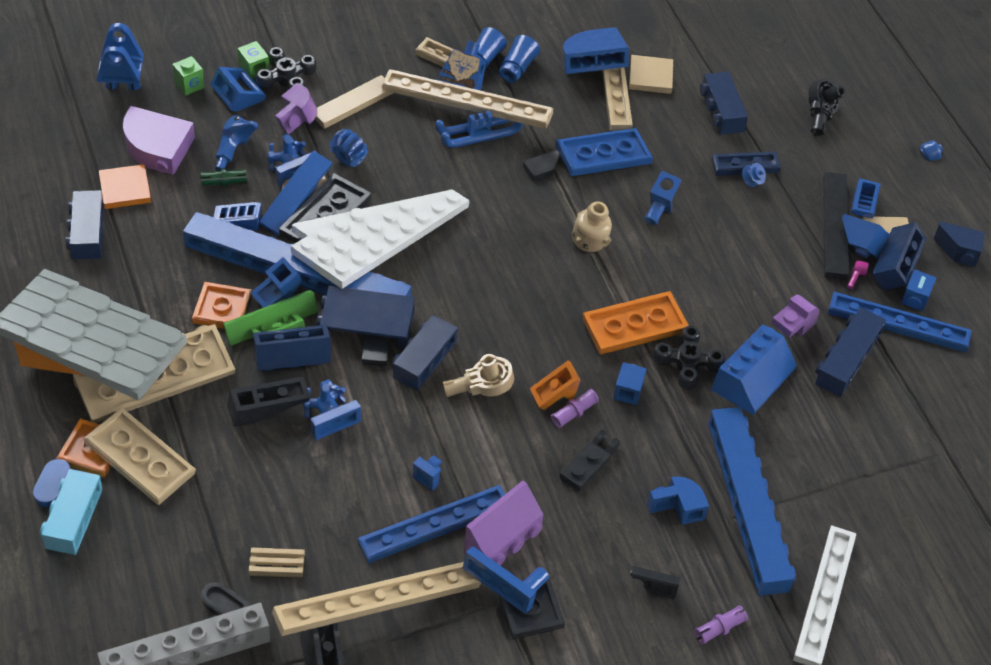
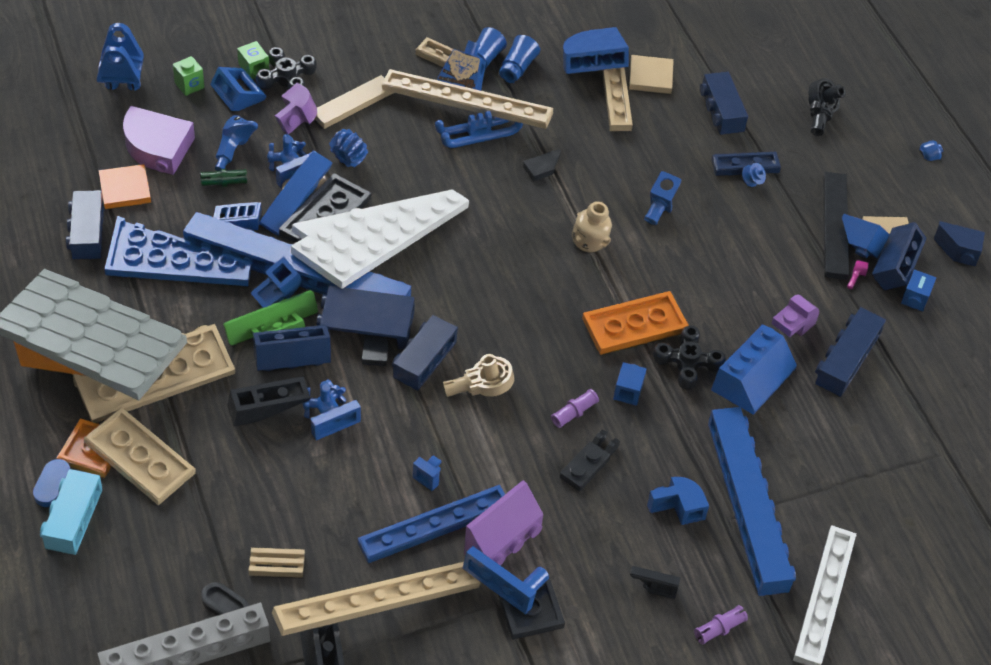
(163, 256): none -> wing
(220, 304): orange tile -> none
(557, 384): orange slope -> none
(603, 151): blue tile -> none
(867, 194): blue slope -> none
(904, 322): blue tile -> none

